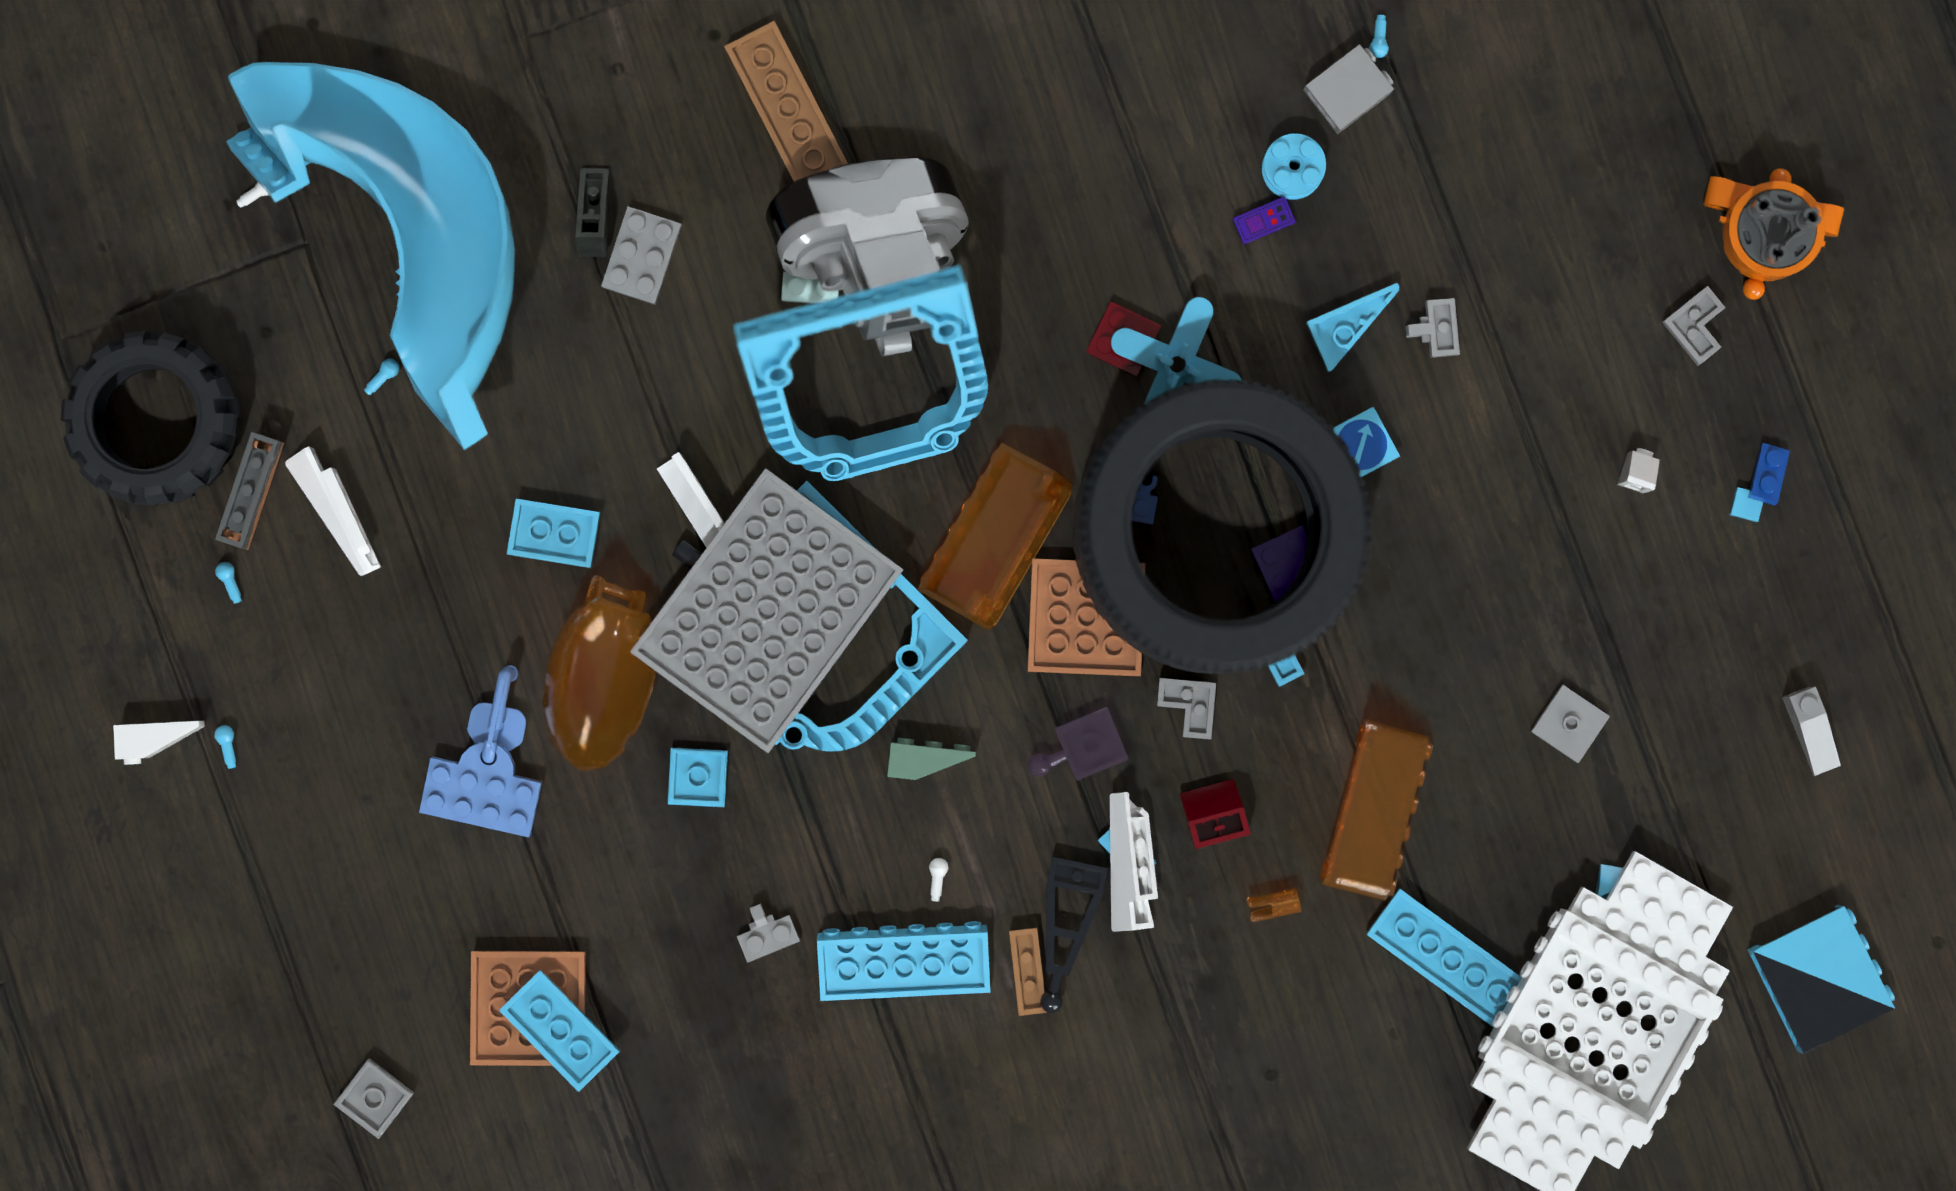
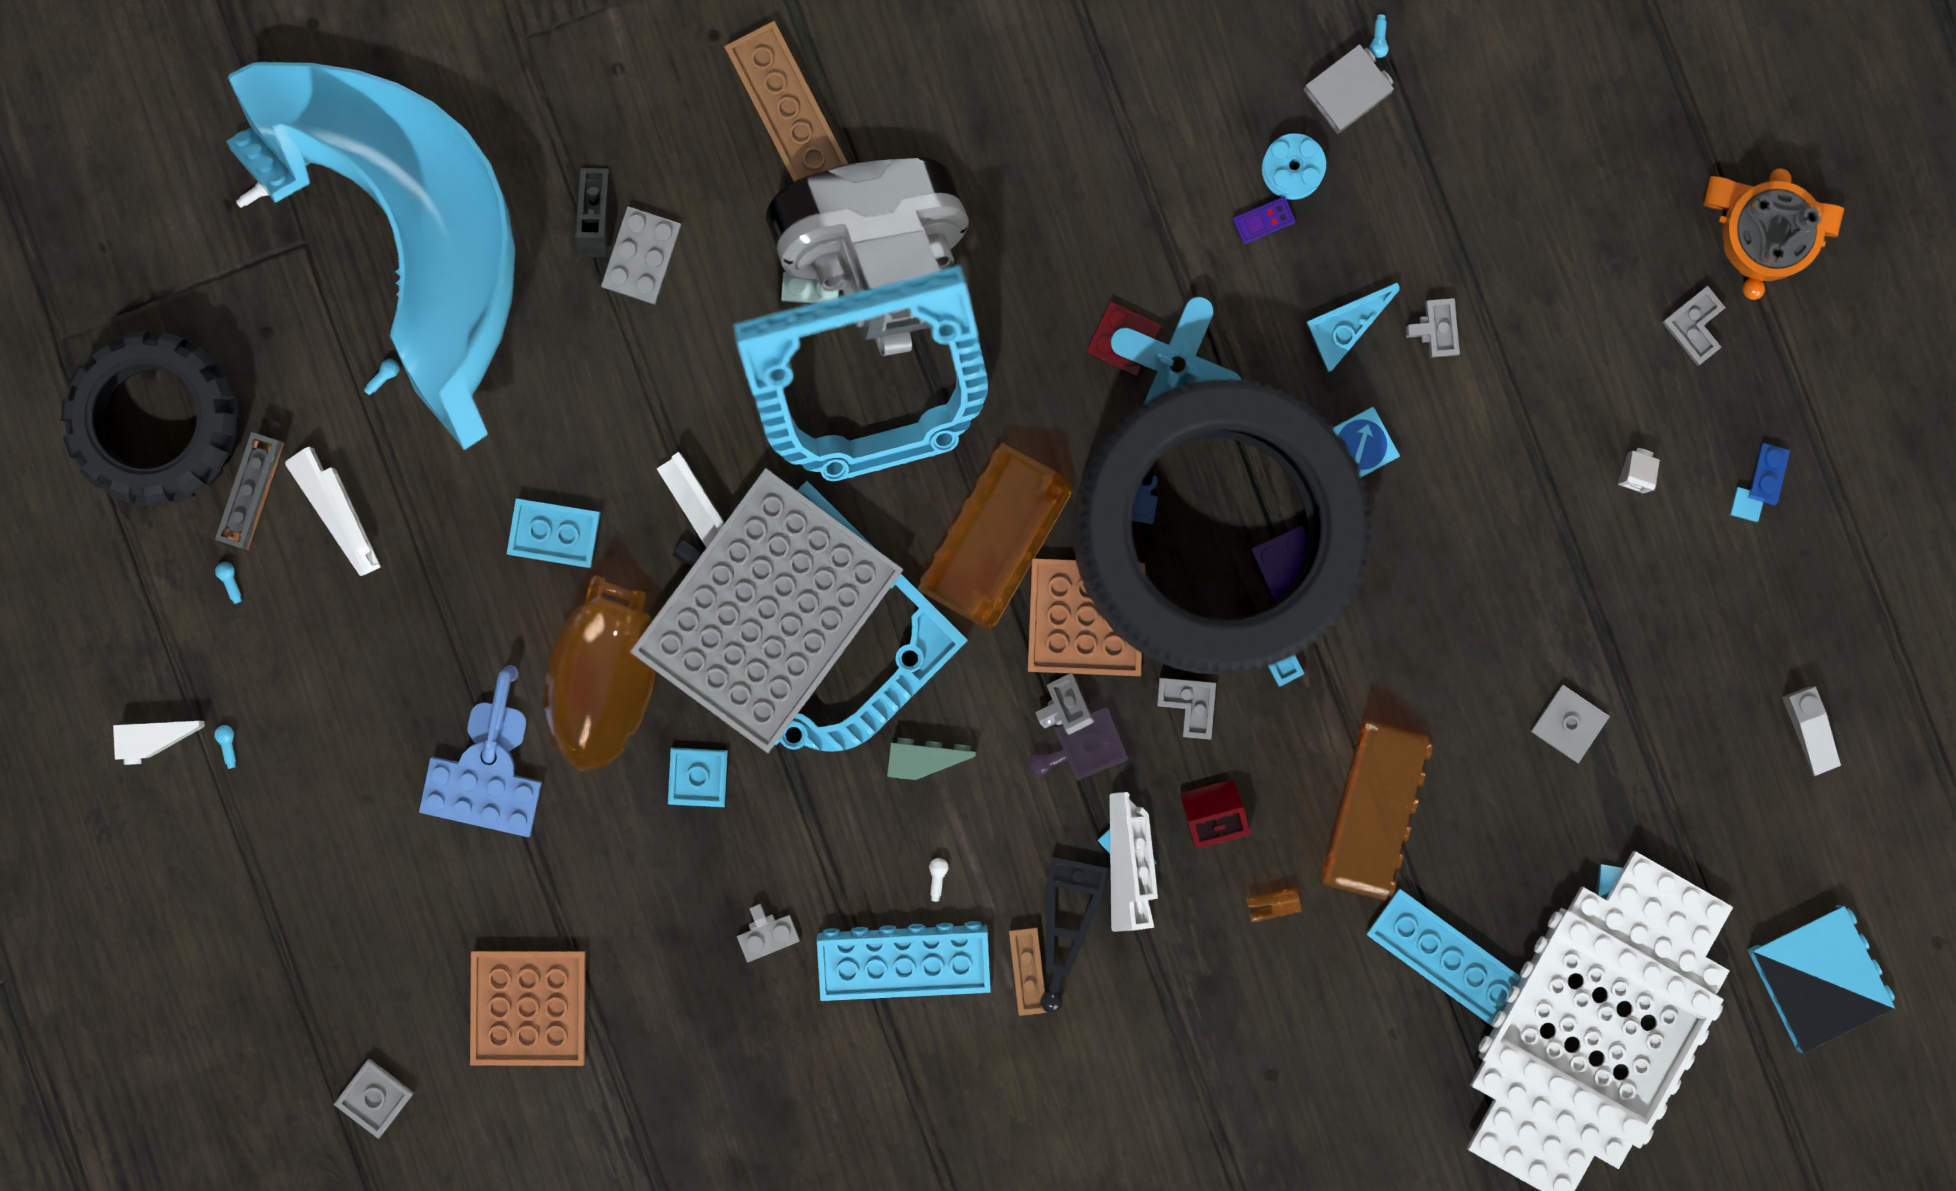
(559, 1030): medium azure plate -> none
(1066, 706): none -> light grey hinge

